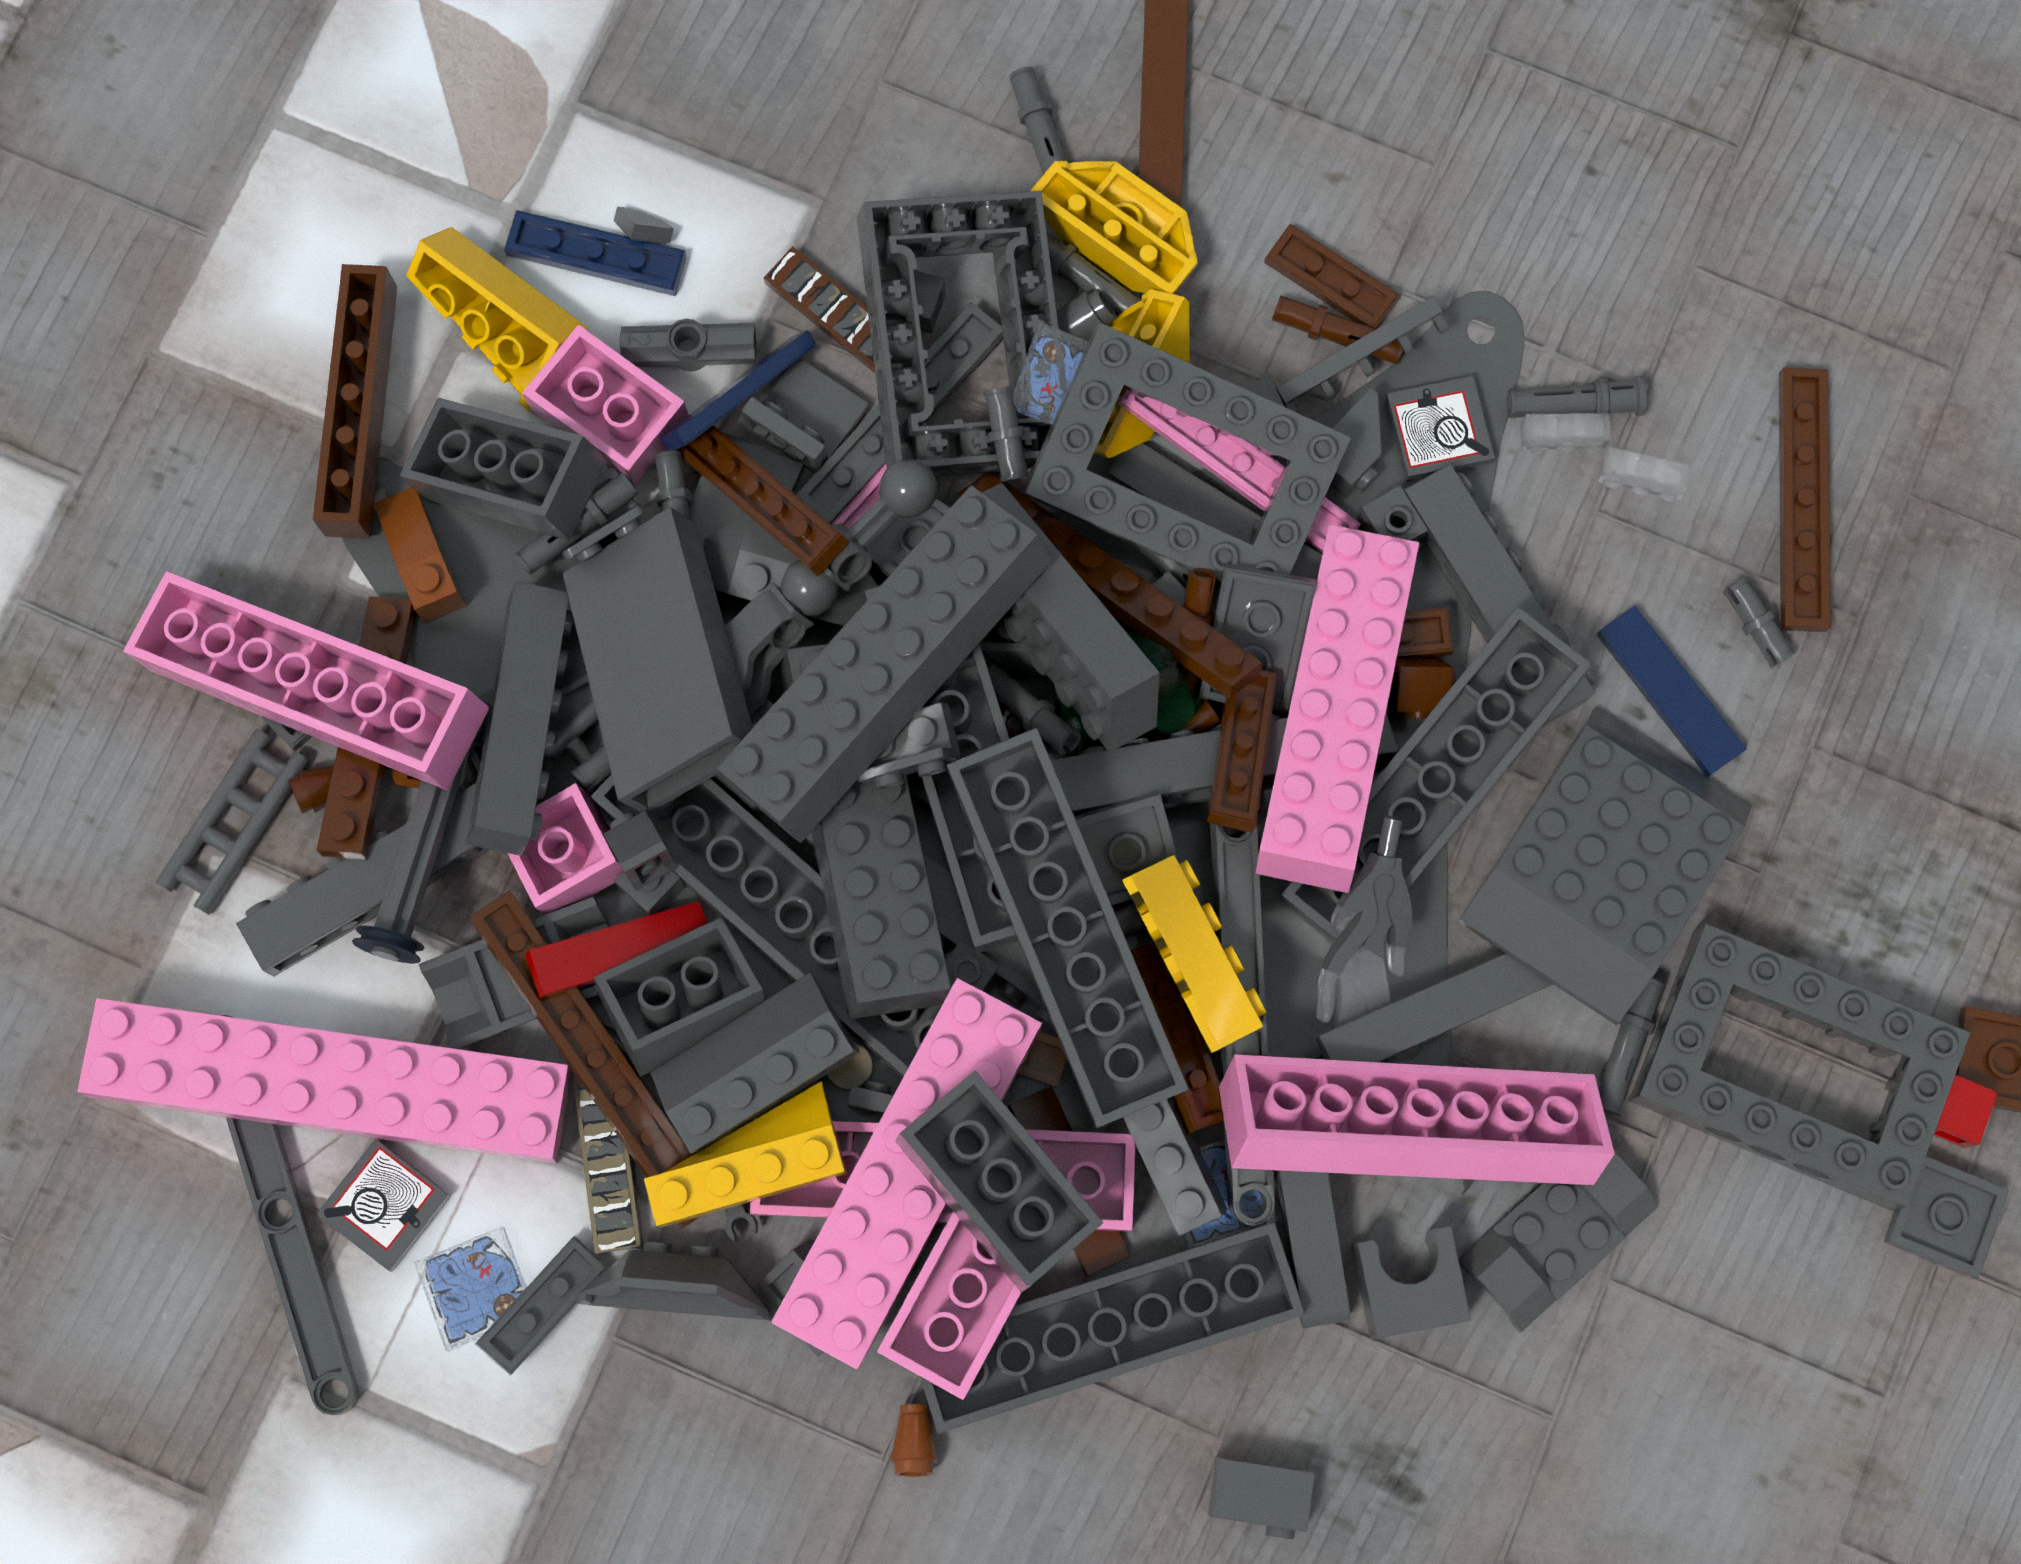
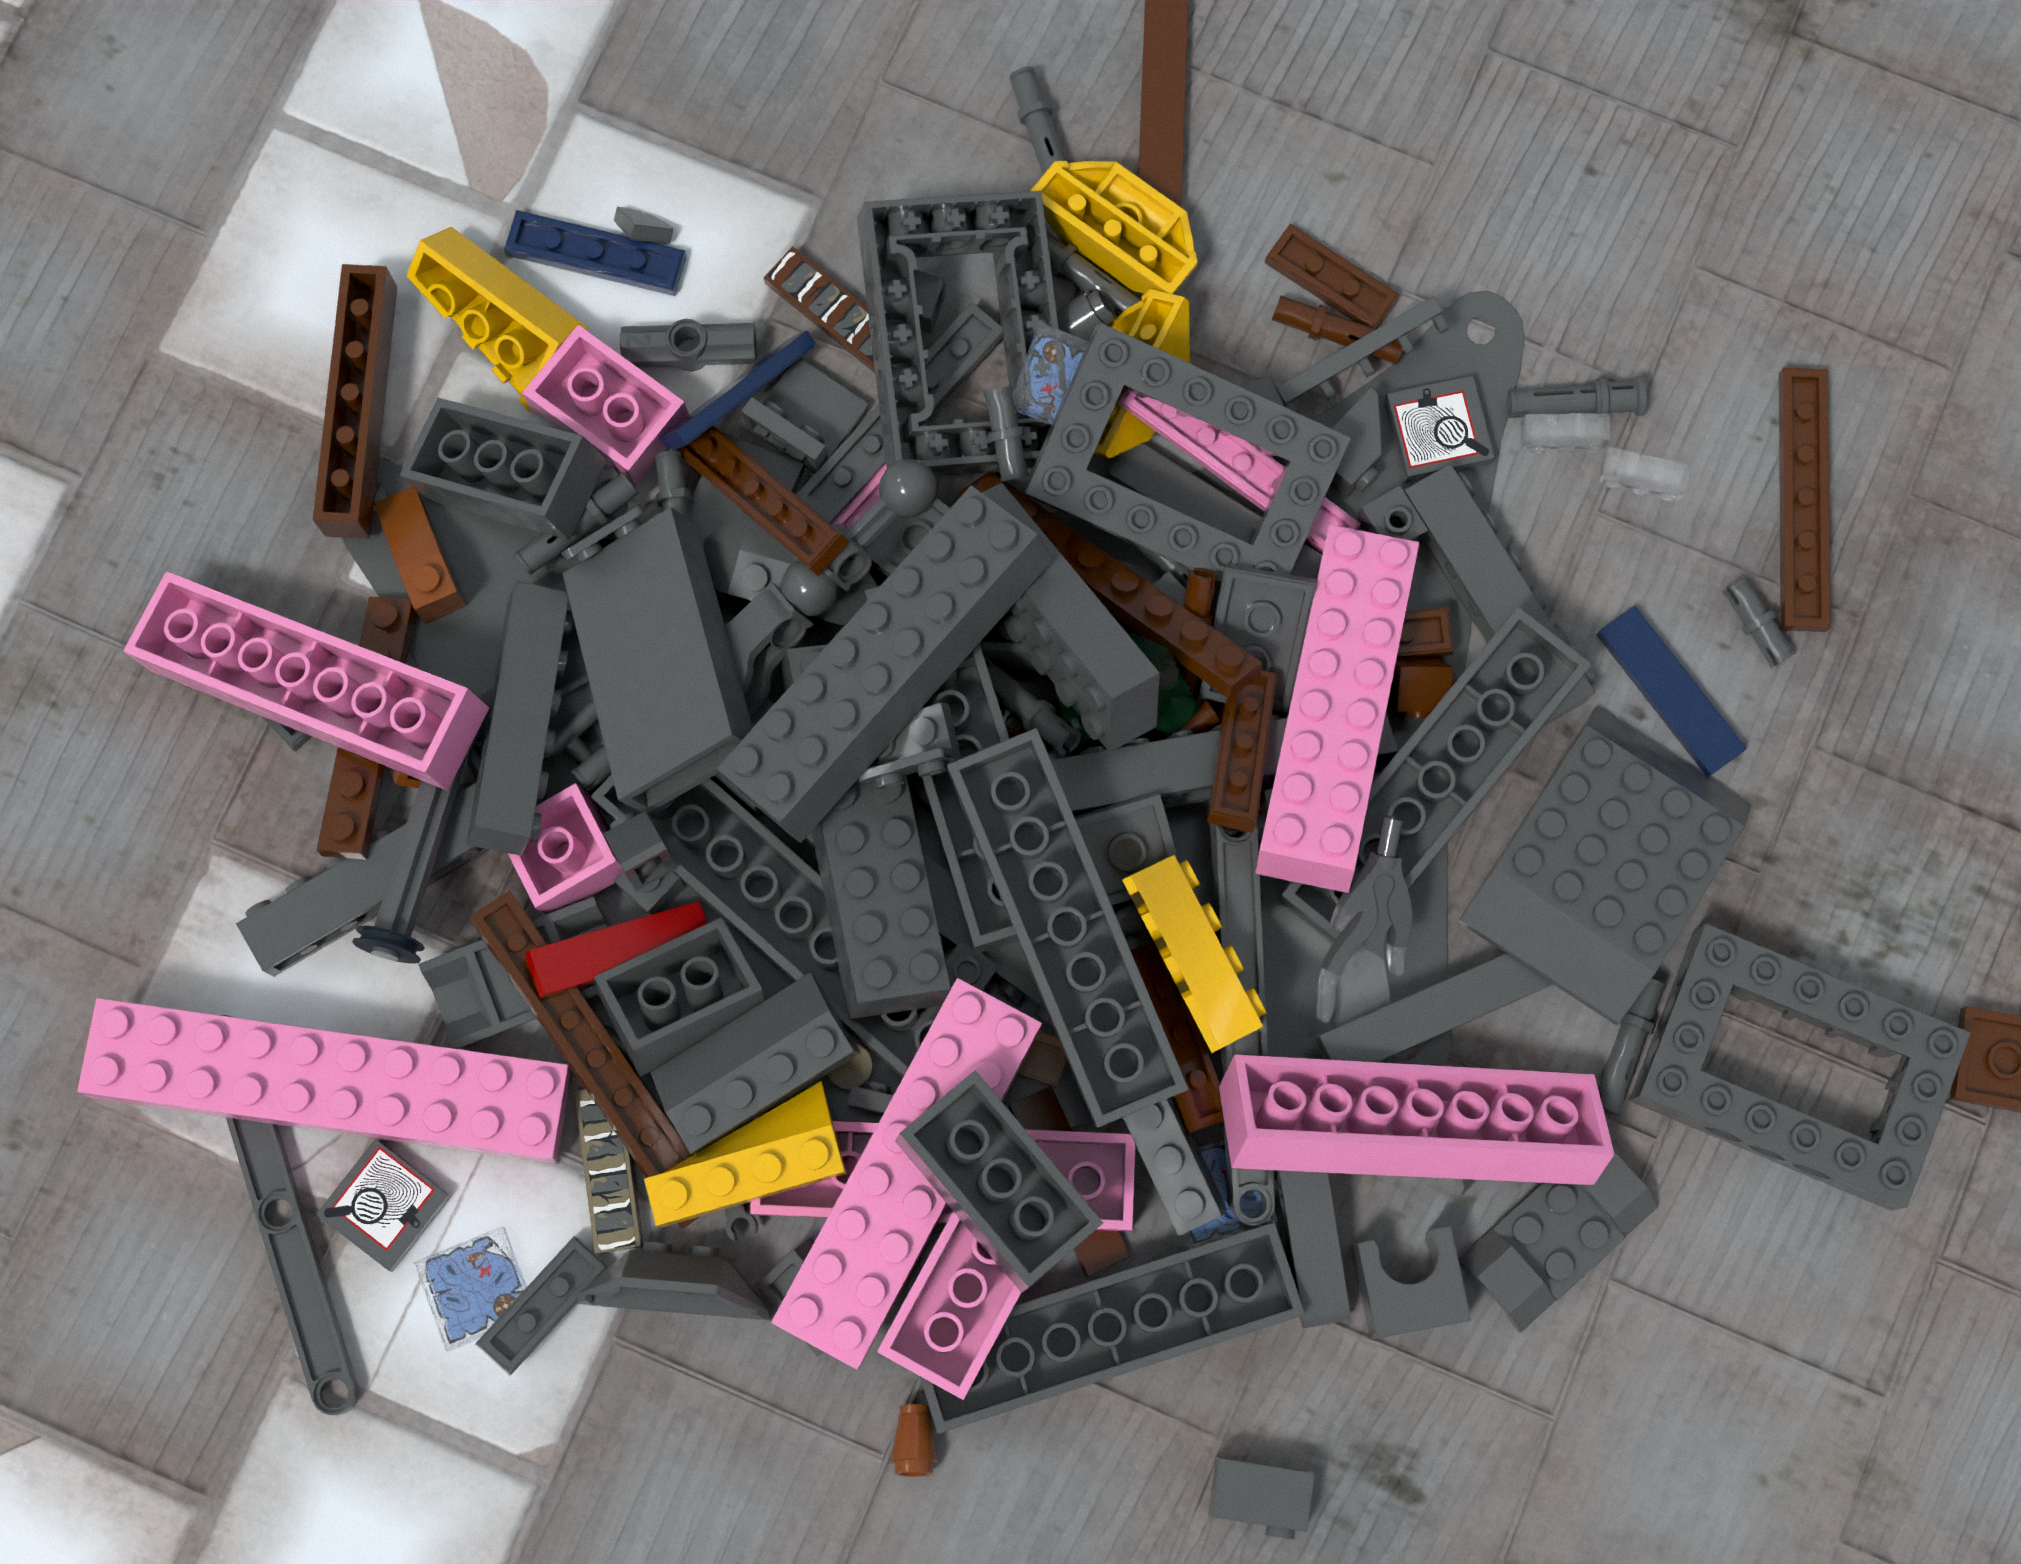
(235, 849): dark grey bar -> none
(312, 787): reddish brown cone -> none
(1949, 1218): dark grey plate -> none
(1965, 1113): red panel -> none

